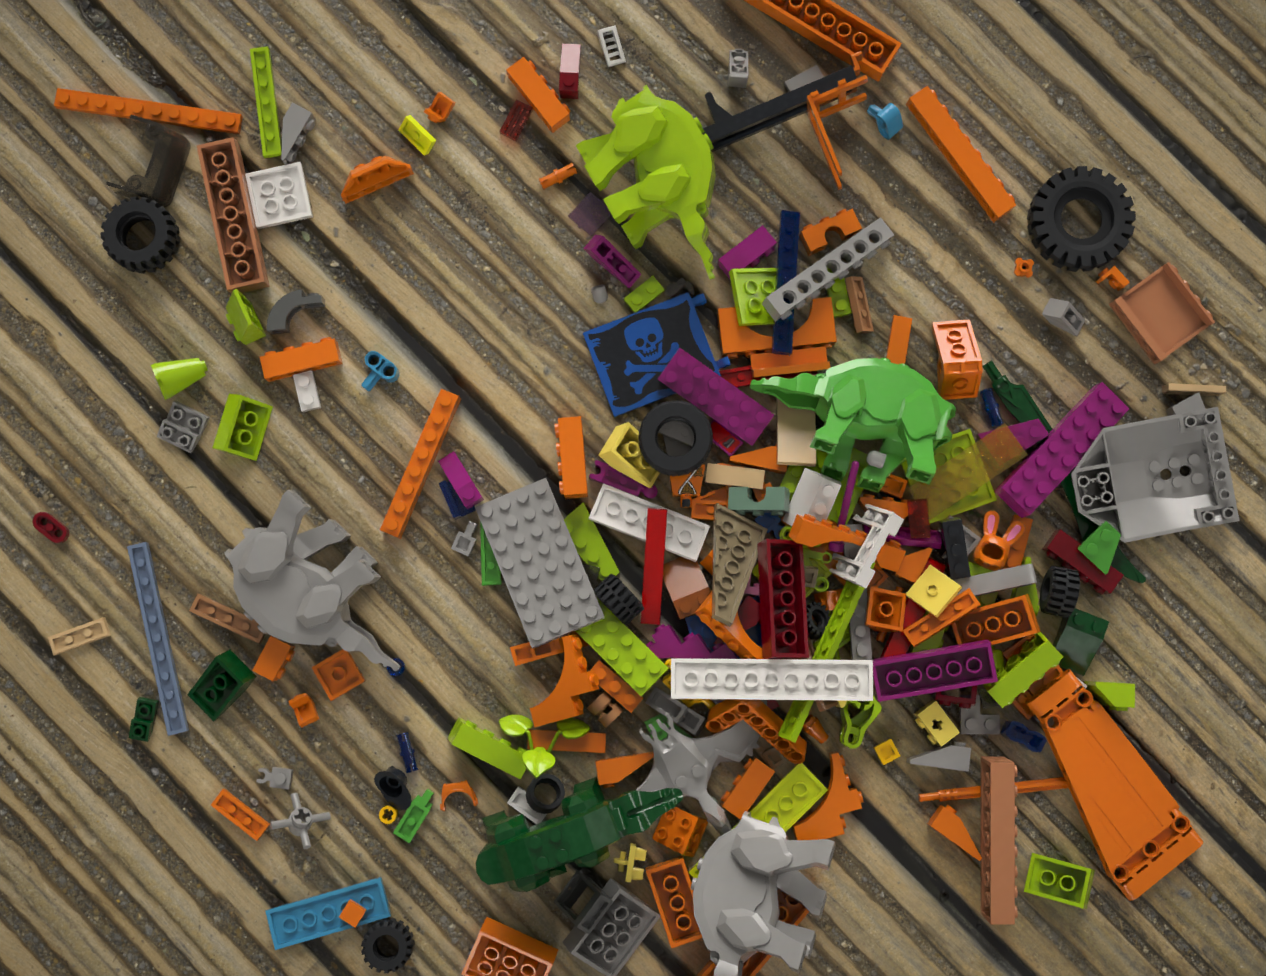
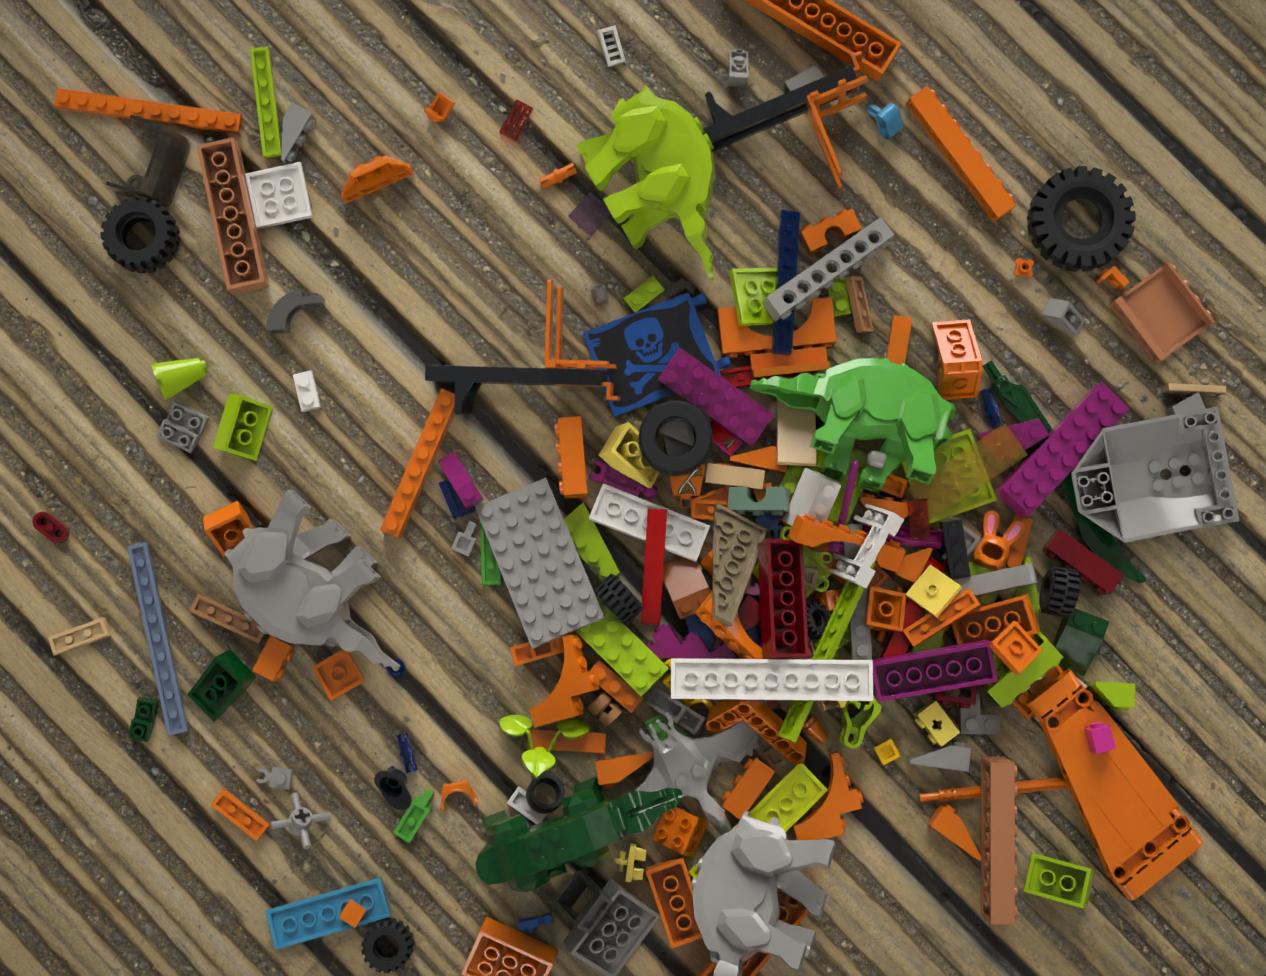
(226, 526): none -> orange slope
(244, 318): lime slope -> none
(300, 359): orange brick -> none
(304, 709): orange bracket -> none
(378, 370): dark azure beam -> none
(382, 812): yellow bush -> none
(417, 135): neon yellow plate -> none
(487, 747): lime wedge -> none
(529, 924): none -> blue plate
(538, 94): orange brick -> none
(556, 372): none -> black piece
(569, 71): slope -> none
(612, 260): magenta slope -> none
(748, 251): magenta brick -> none
(1015, 647): none -> orange plate
(1026, 738): clear blue brick -> none
(1099, 737): none -> dark pink brick
(1101, 546): bright green wing -> none

